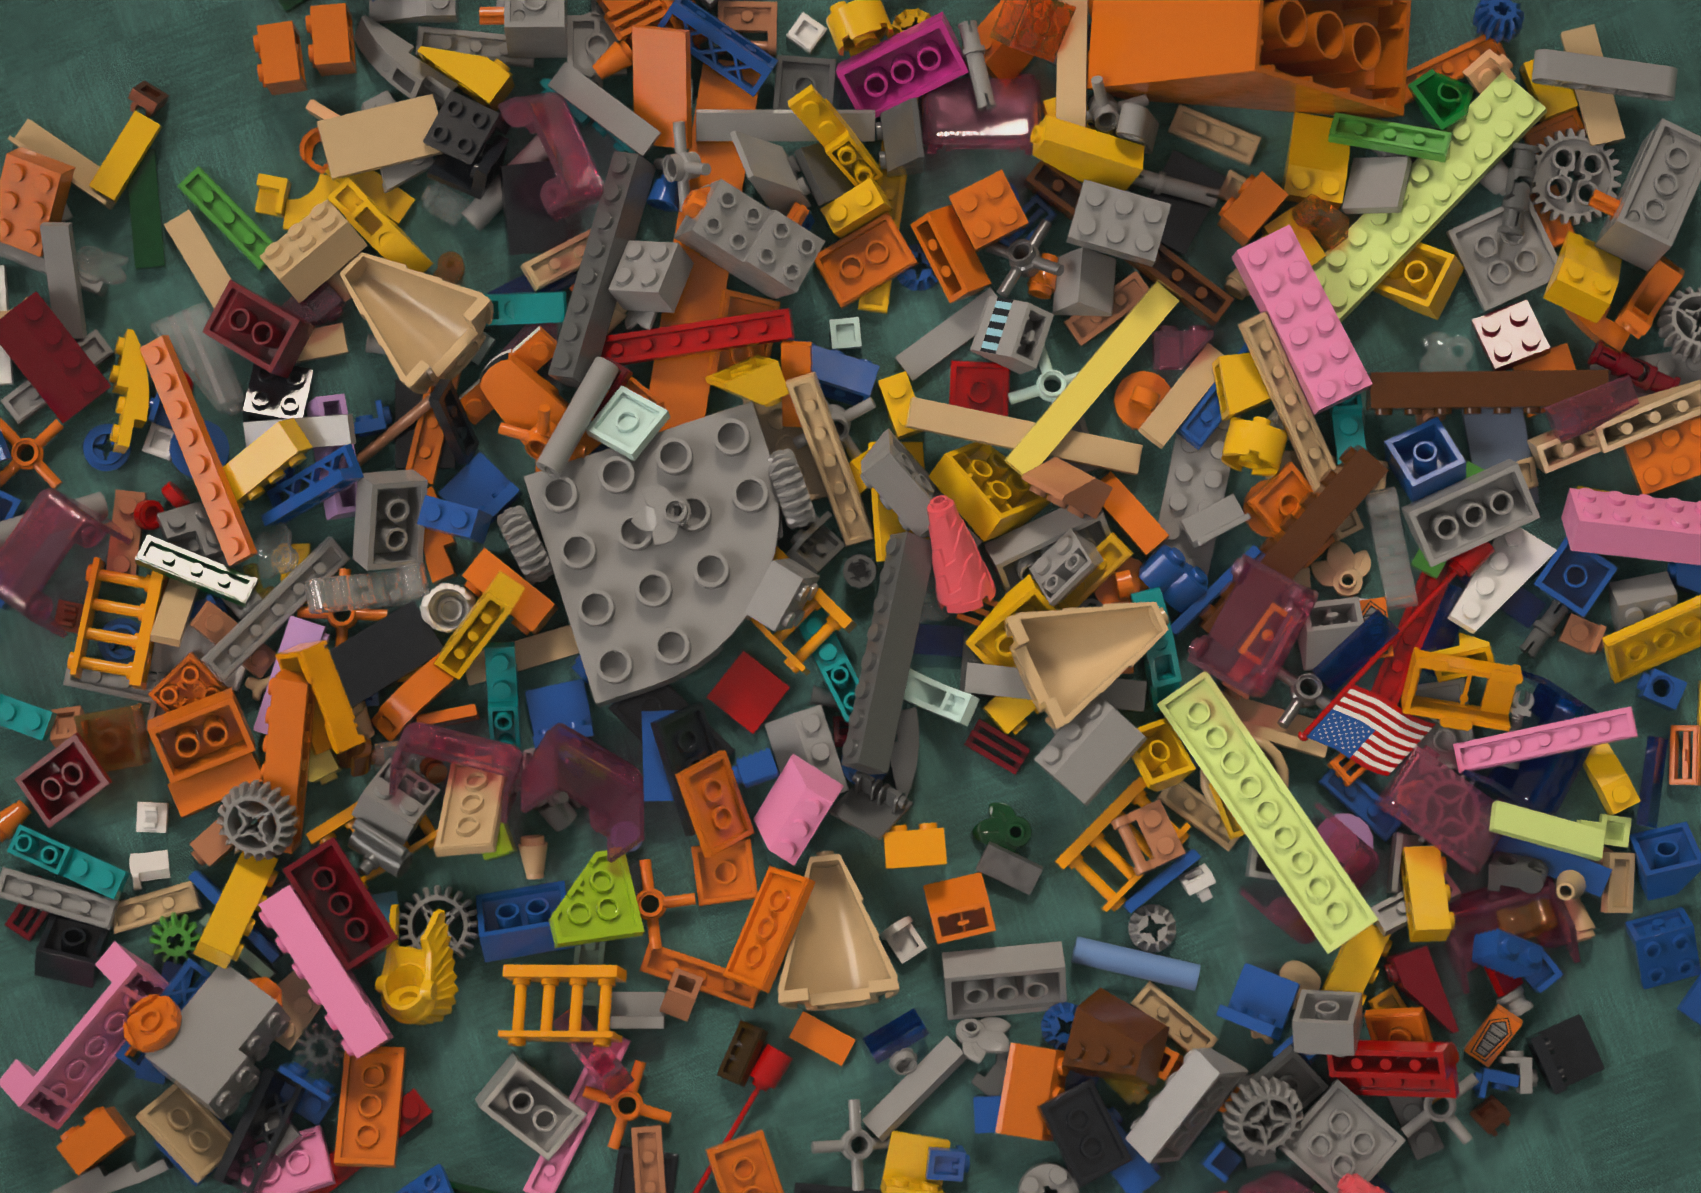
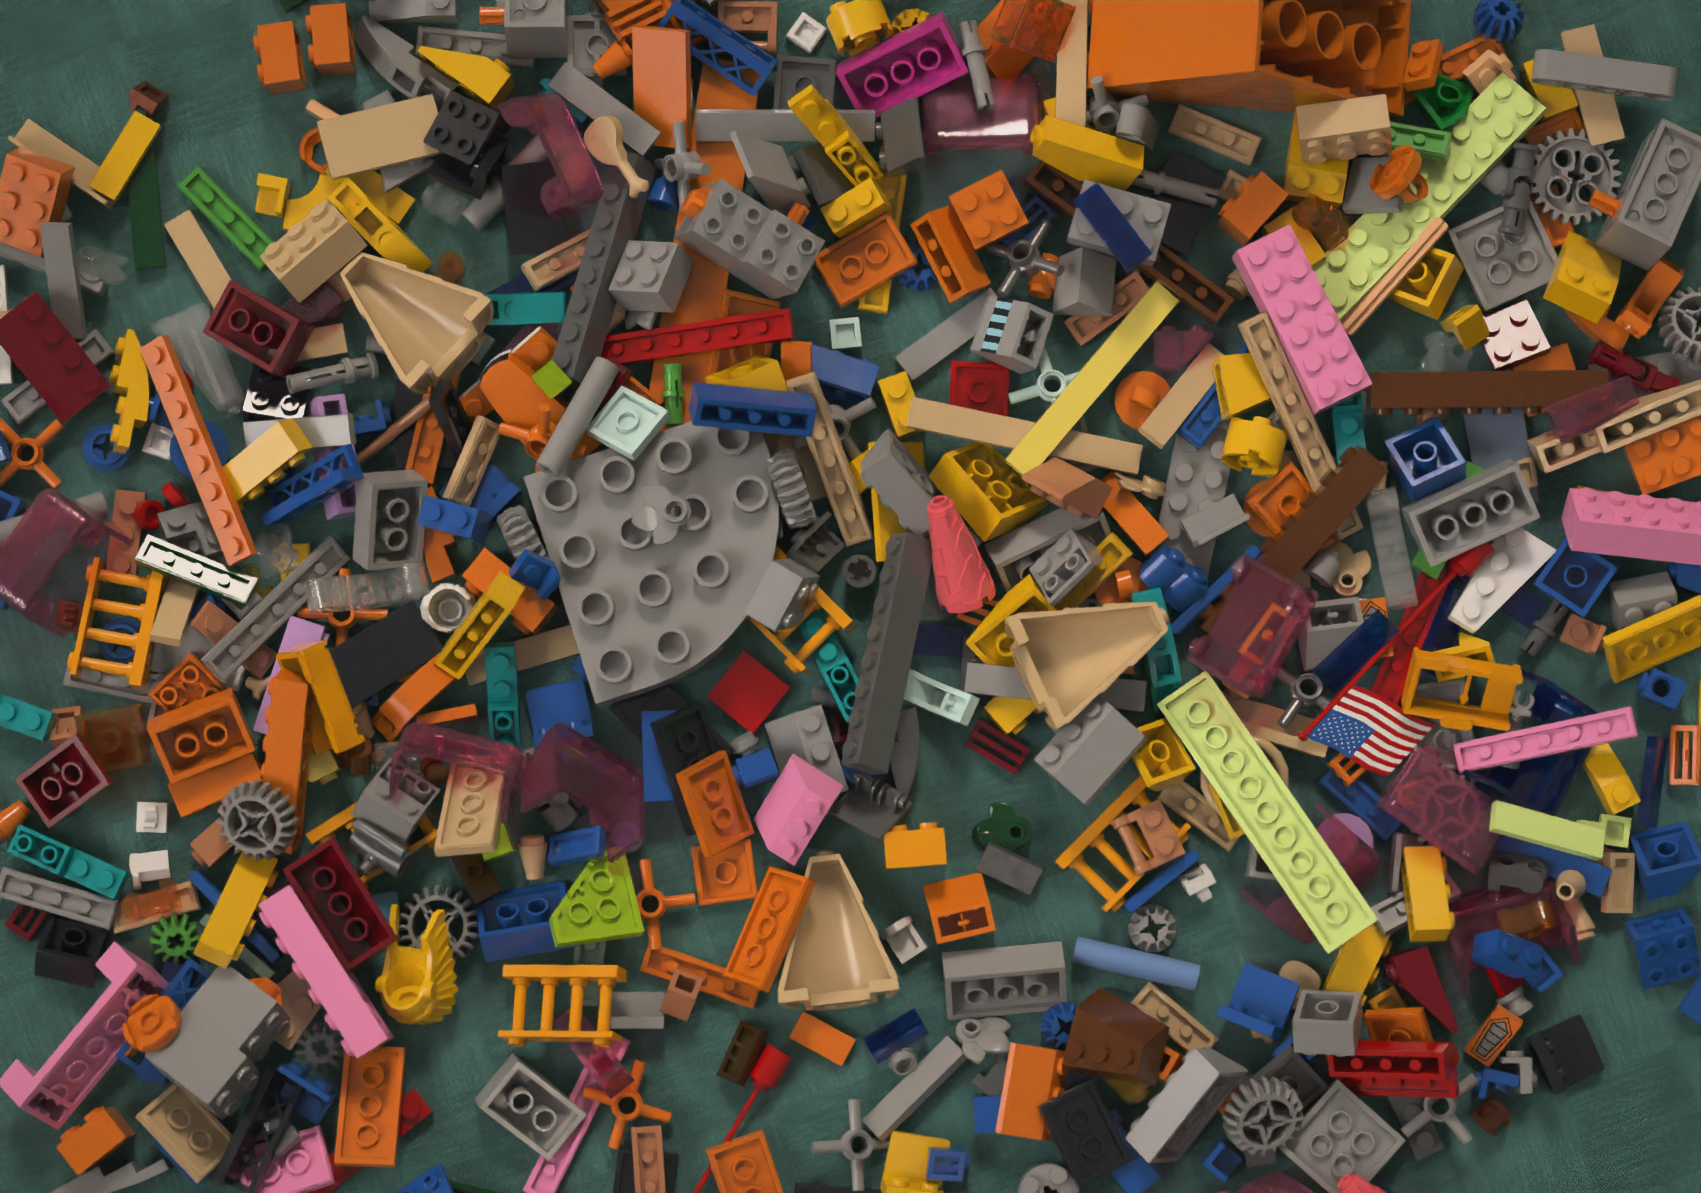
(148, 904): none -> clear orange leg
(347, 370): none -> light grey pin
(472, 461): none -> tan tile
(477, 877): none -> dark brown plate
(536, 572): none -> blue bracket
(551, 379): none -> lime tile
(576, 846): none -> blue tile
(605, 143): none -> tan piece
(673, 393): none -> bright green pin
(744, 744): none -> light grey plate
(752, 409): none -> blue brick
(1112, 227): none -> clear blue tile
(1148, 486): none -> tan plate
(1323, 566): none -> light grey hat
(1344, 128): none -> tan brick
(1394, 276): none -> light nougat axle
(1397, 174): none -> orange tile
(1423, 65): none -> orange plate
(1467, 325): none -> yellow slope

